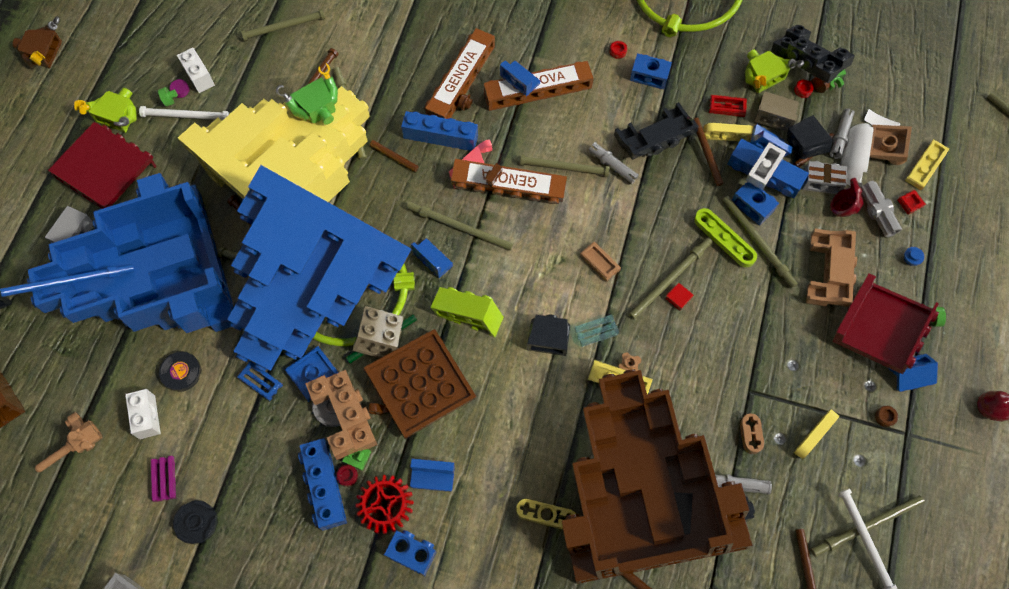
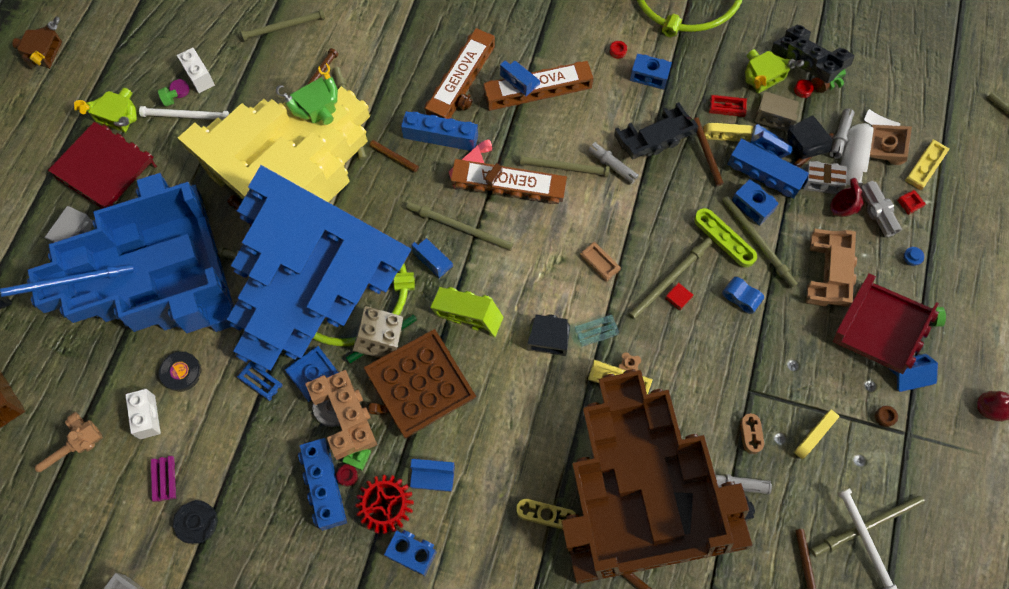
(743, 295): none -> blue axle
(765, 166): white brick -> none

